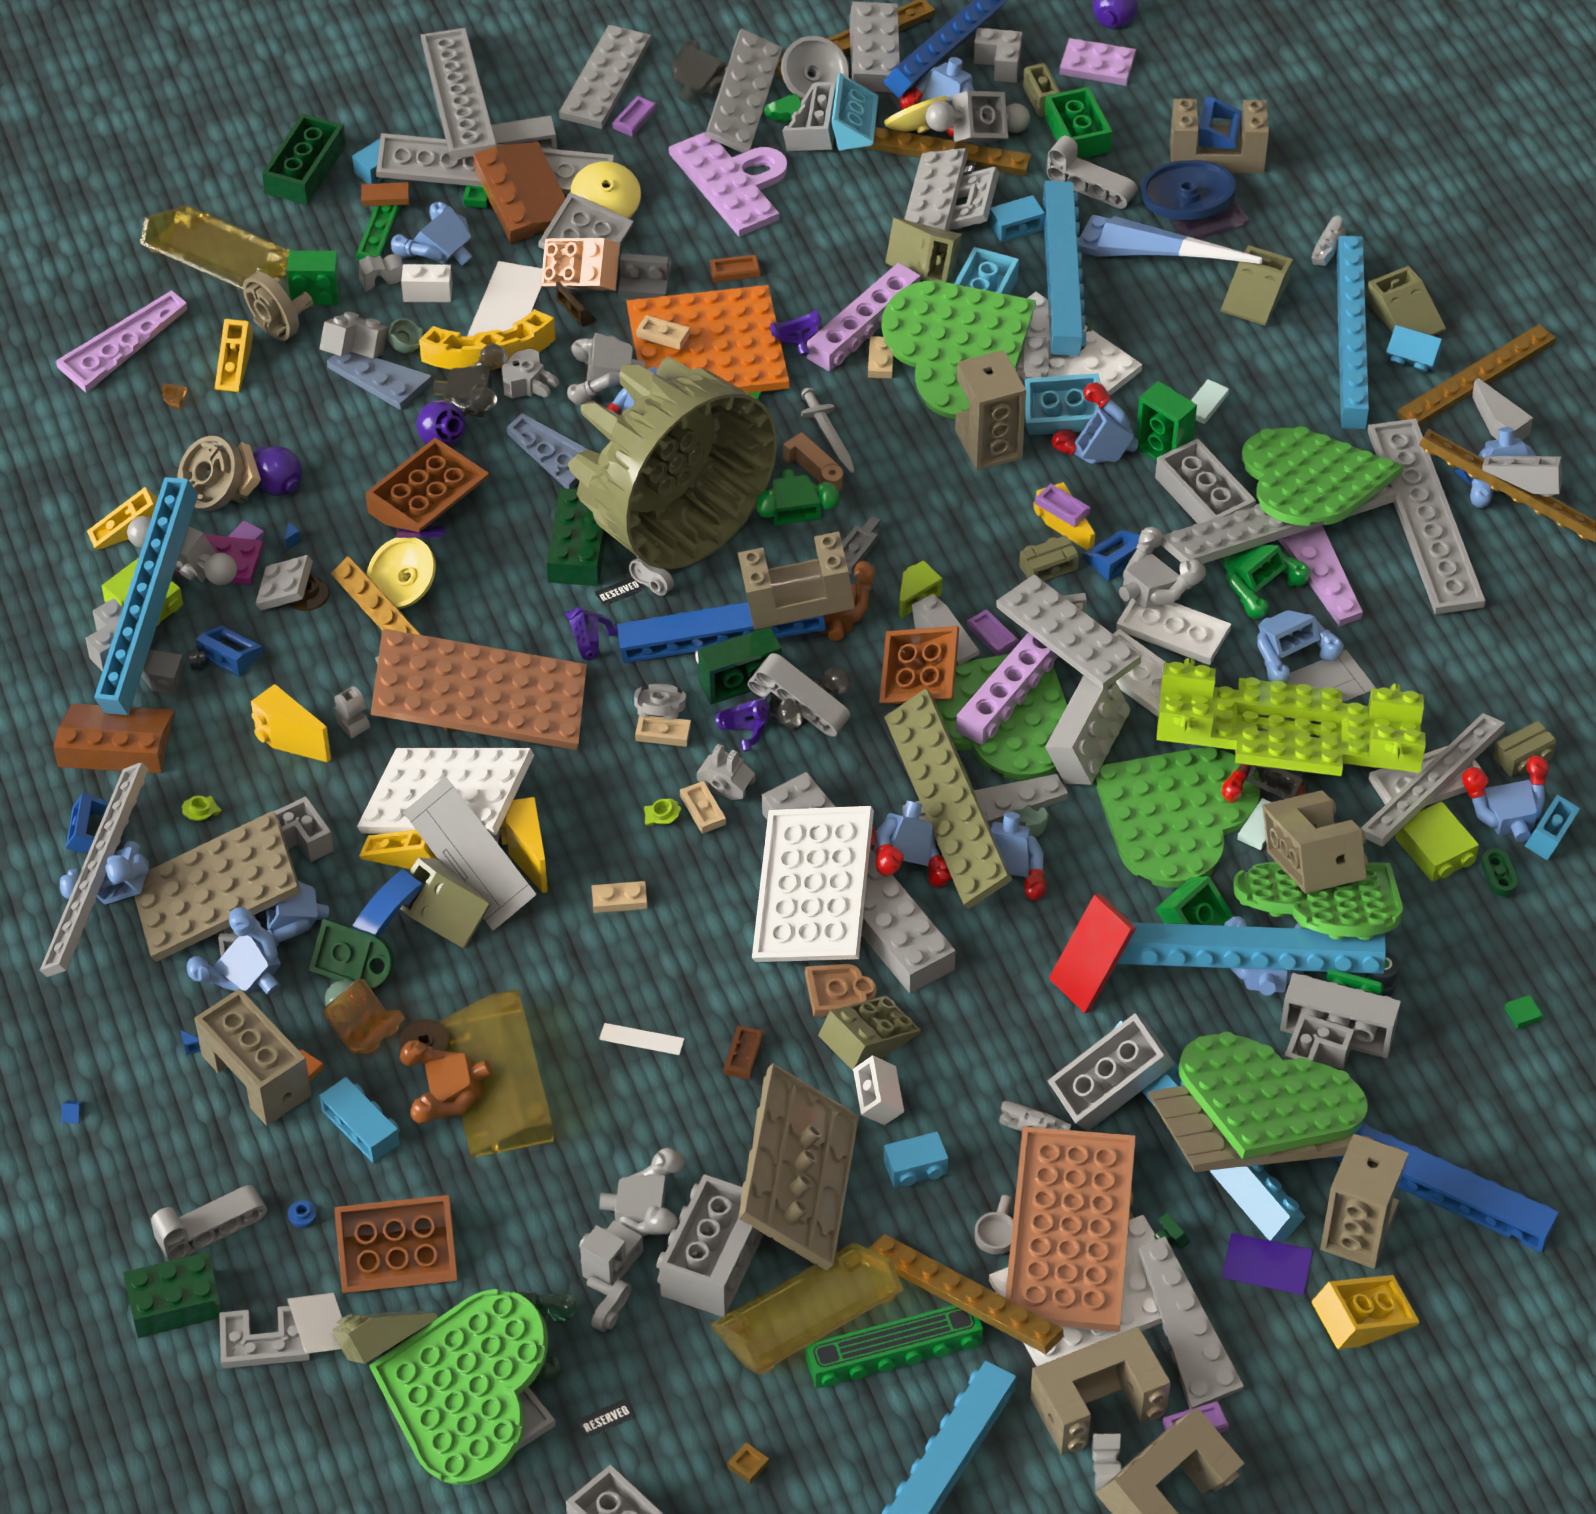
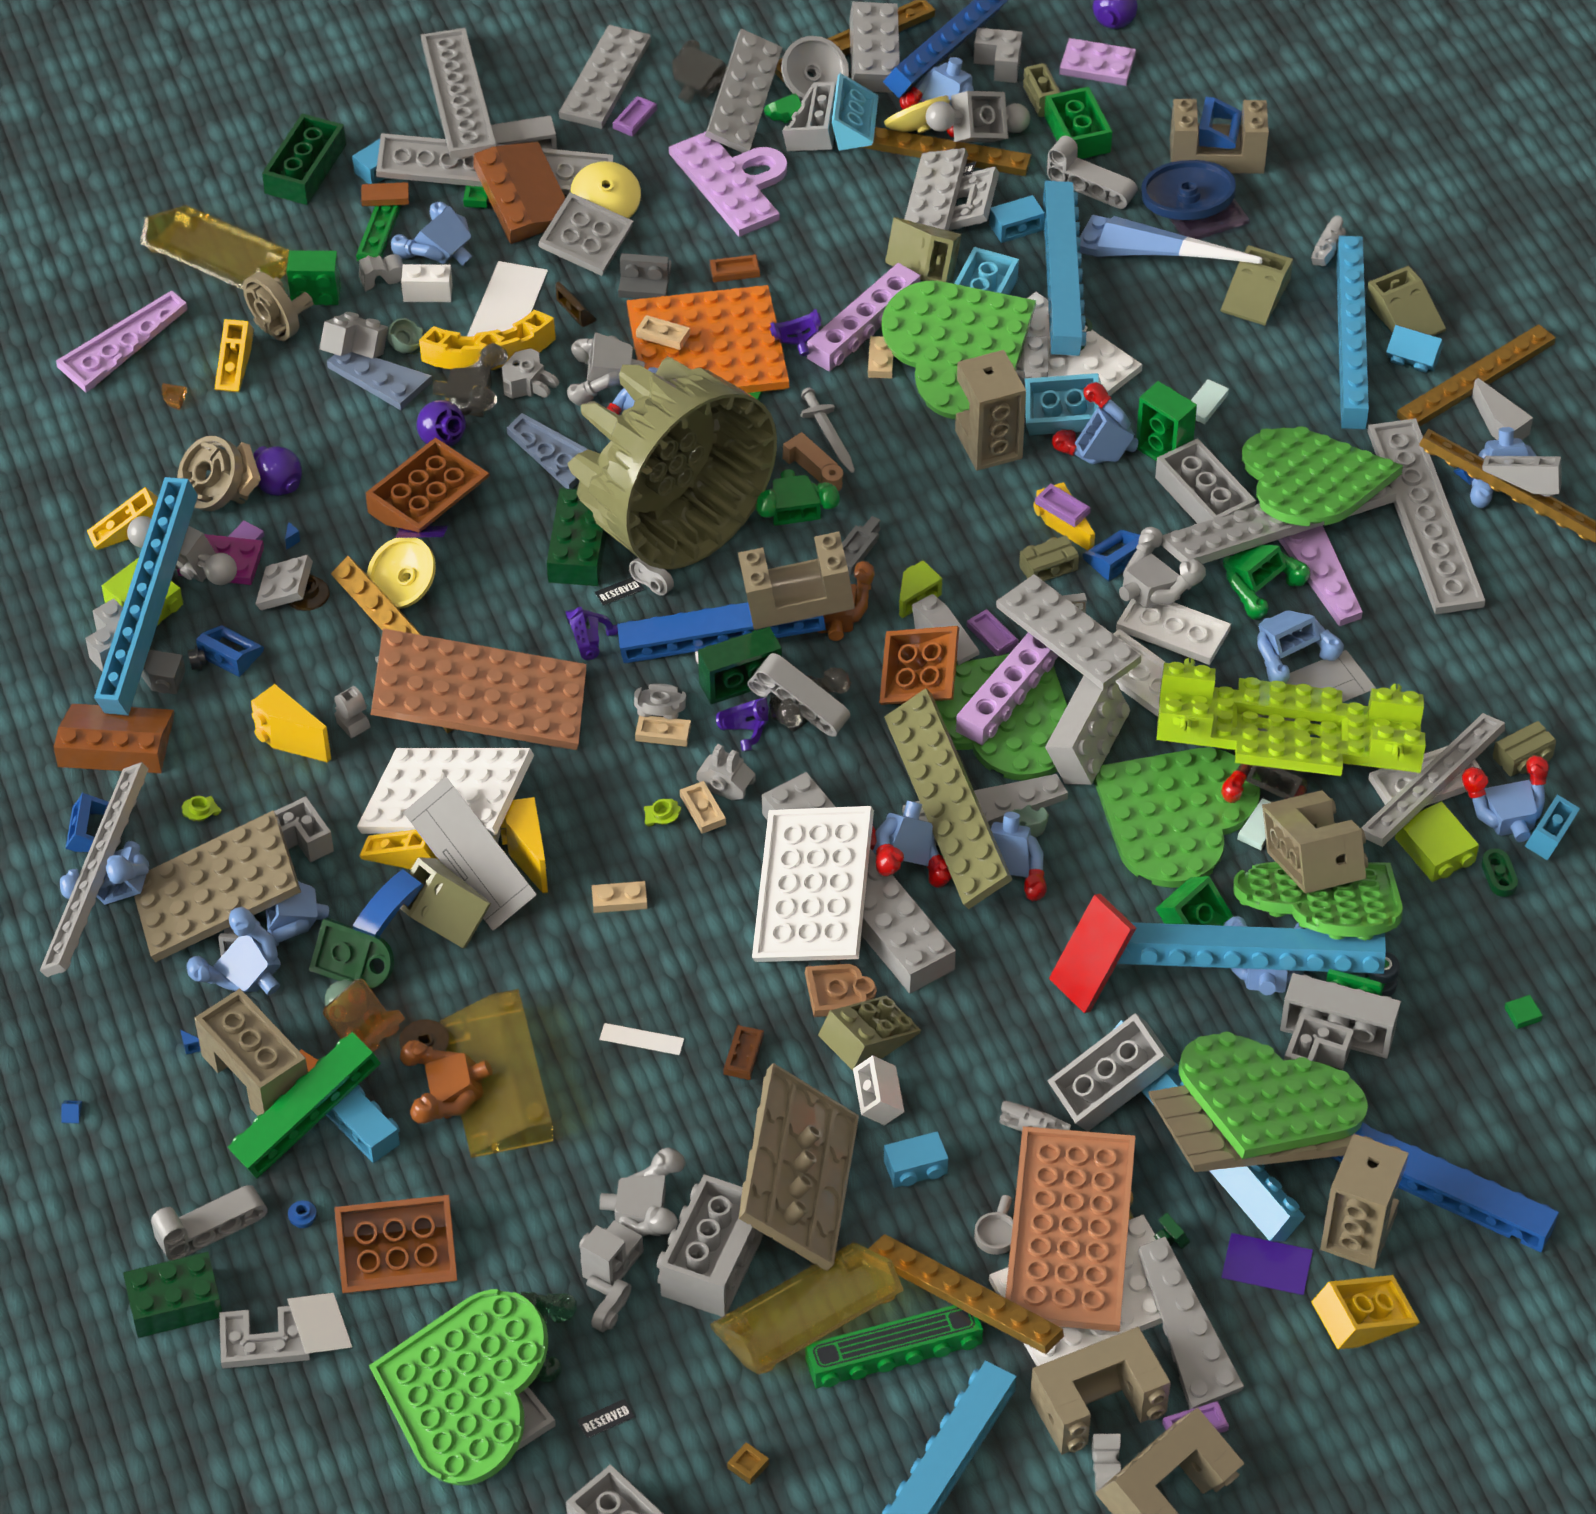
(304, 1105): none -> green brick
(371, 1334): olive slope -> none
(581, 263): light nougat slope -> none

